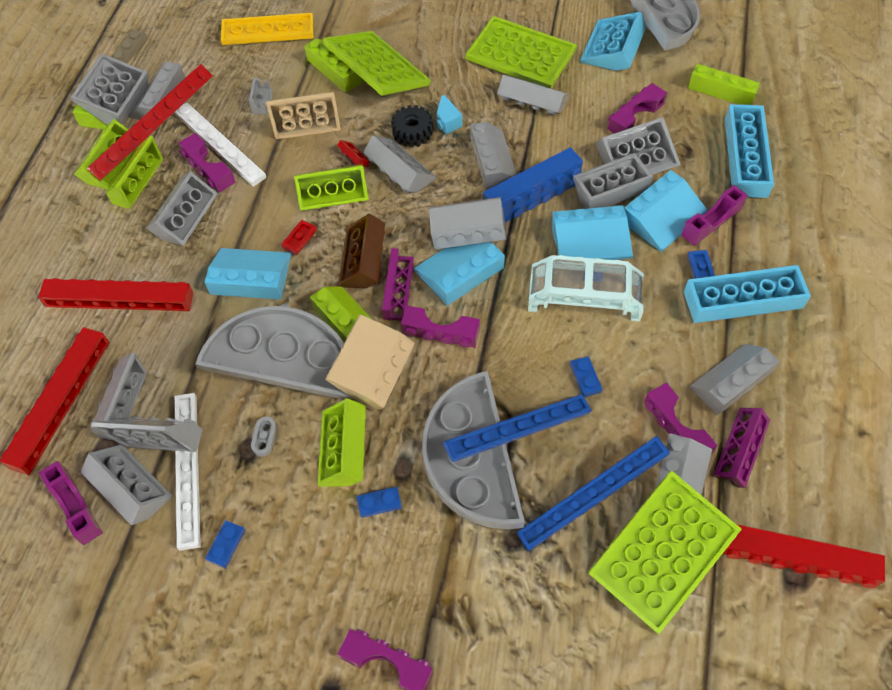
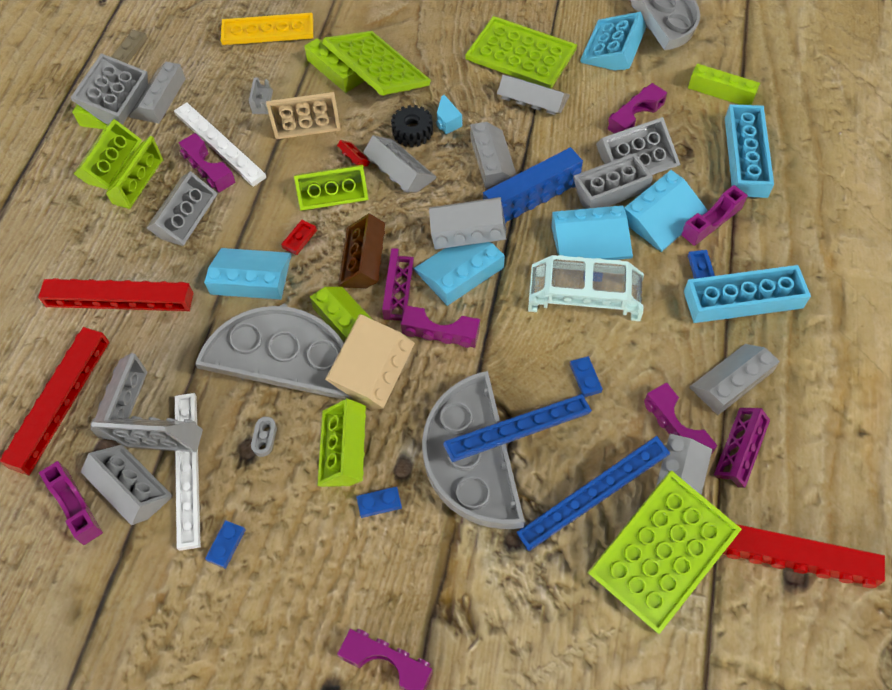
(149, 123): red plate -> none

